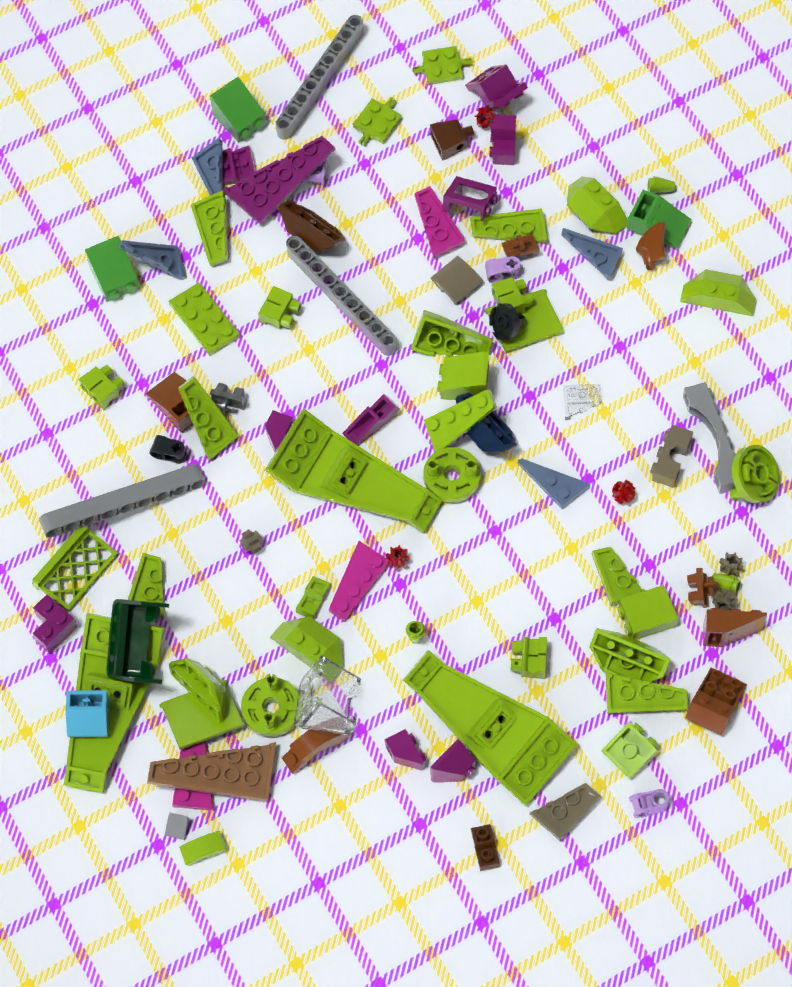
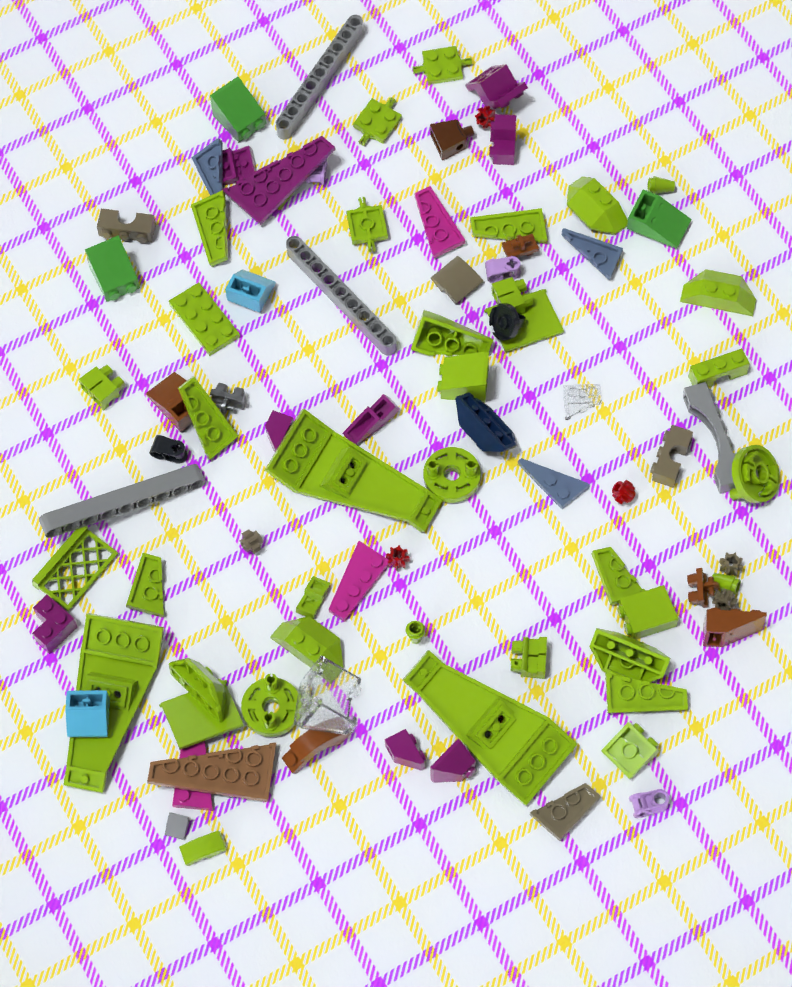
(130, 640): dark green windscreen -> none
(139, 230): none -> dark tan arch
(159, 255): sand blue wing -> none
(249, 290): none -> medium azure slope
(277, 307): lime hips -> none
(309, 226): reddish brown wedge -> none
(367, 224): none -> lime plate
(453, 196): magenta panel -> none
(458, 419): lime wing -> none
(485, 847): reddish brown slope -> none
(652, 245): dark orange arm -> none
(715, 701): dark orange slope -> none
(732, 364): none -> lime arch

